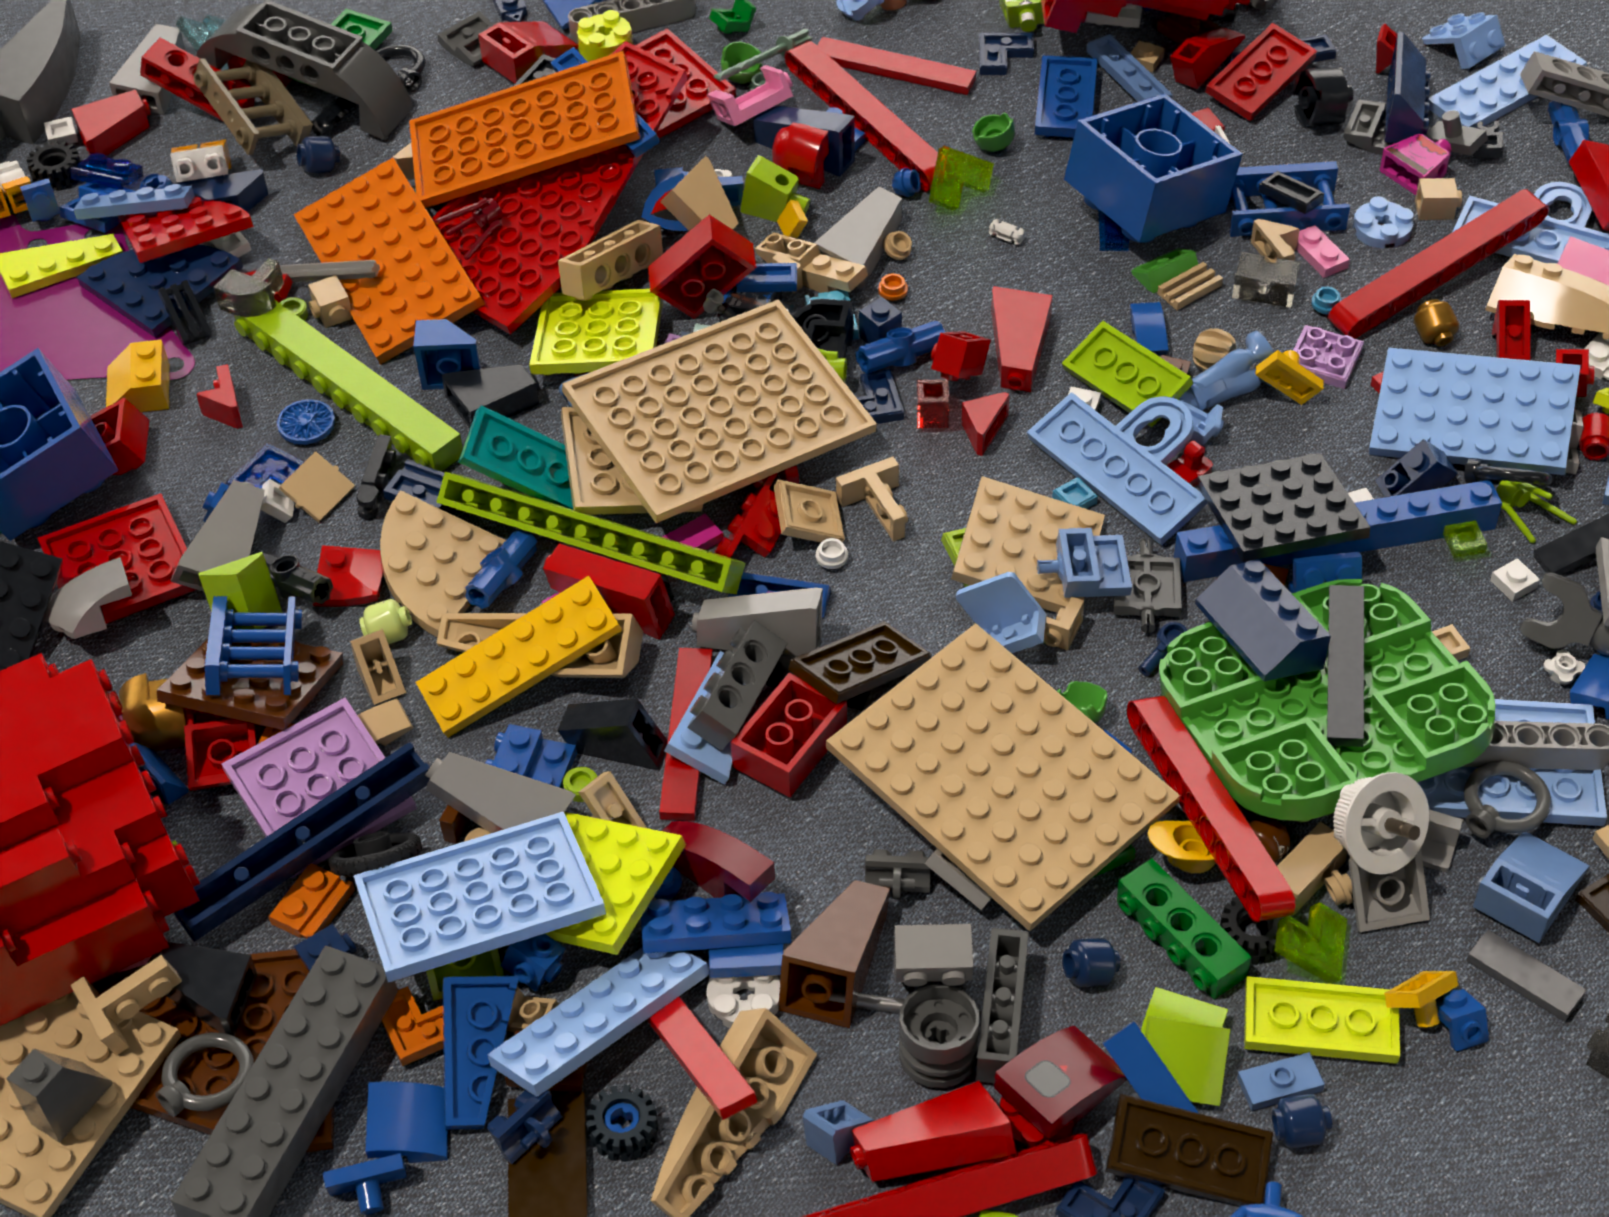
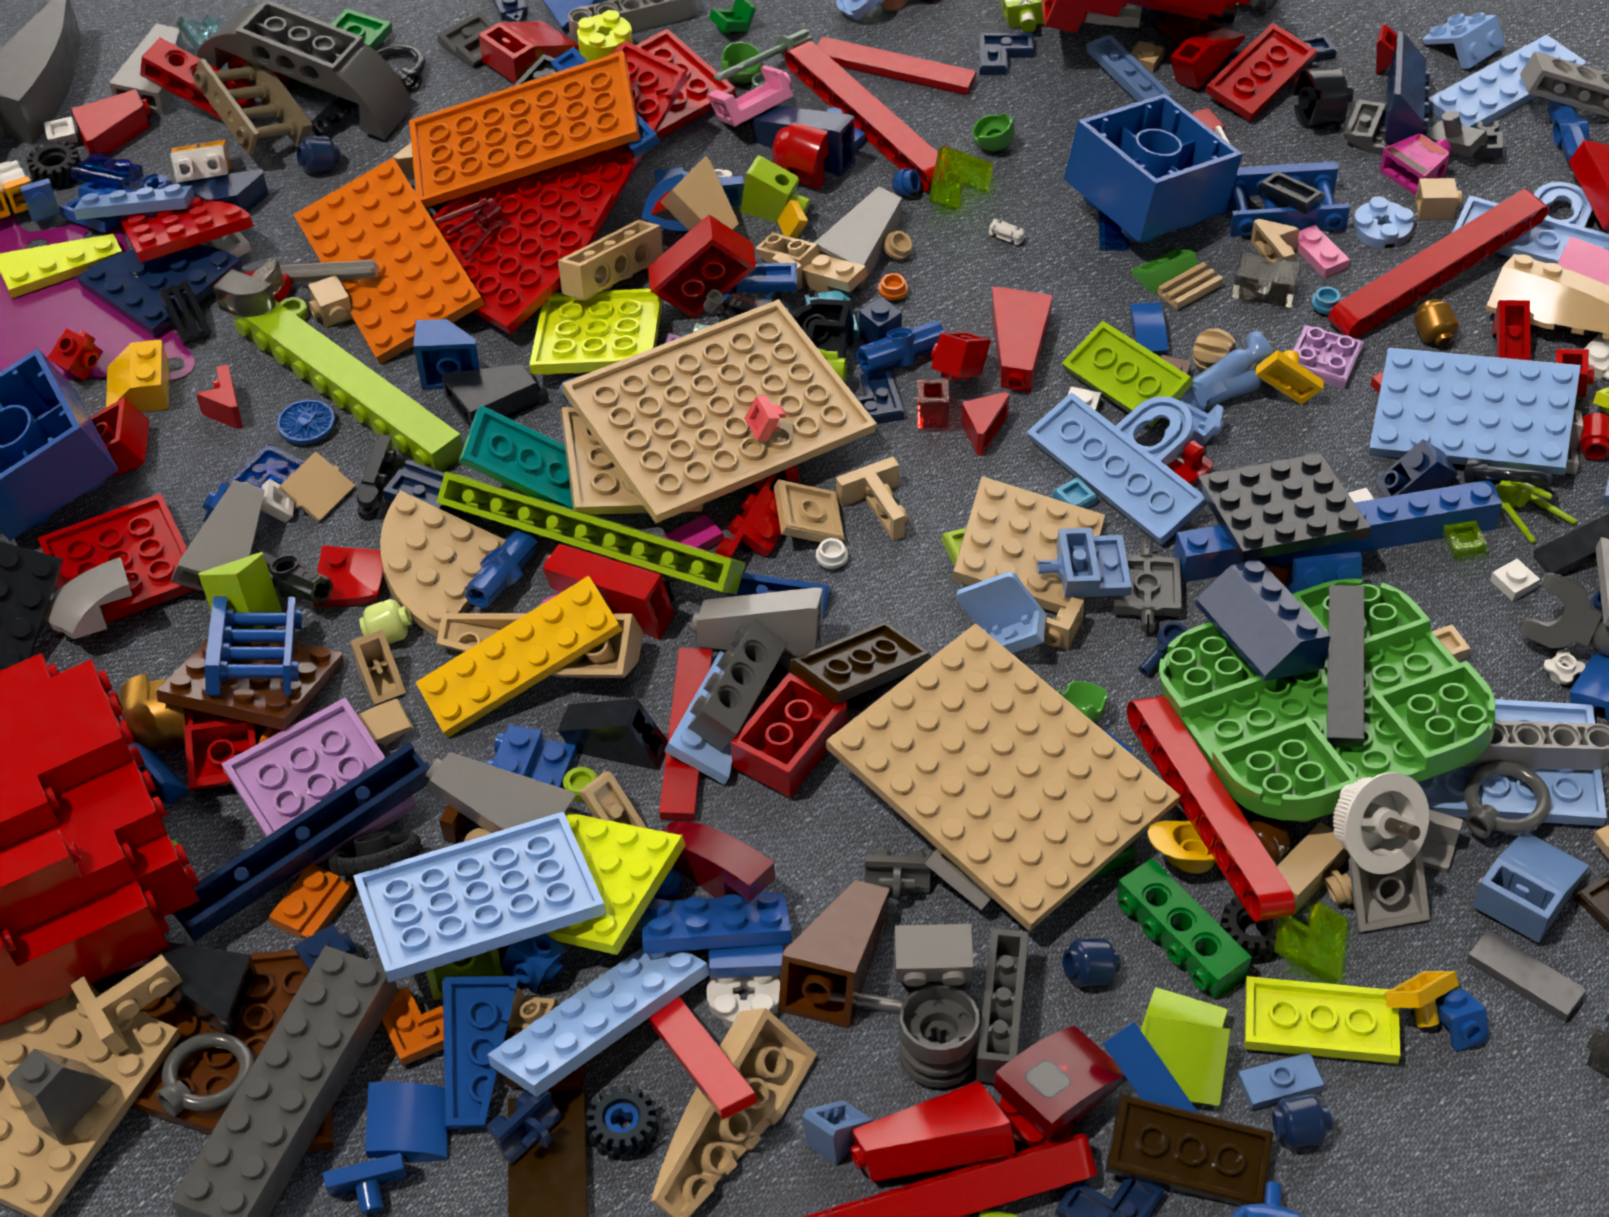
(75, 353): none -> red brick
(764, 417): none -> coral tile
(1064, 94): blue plate -> none

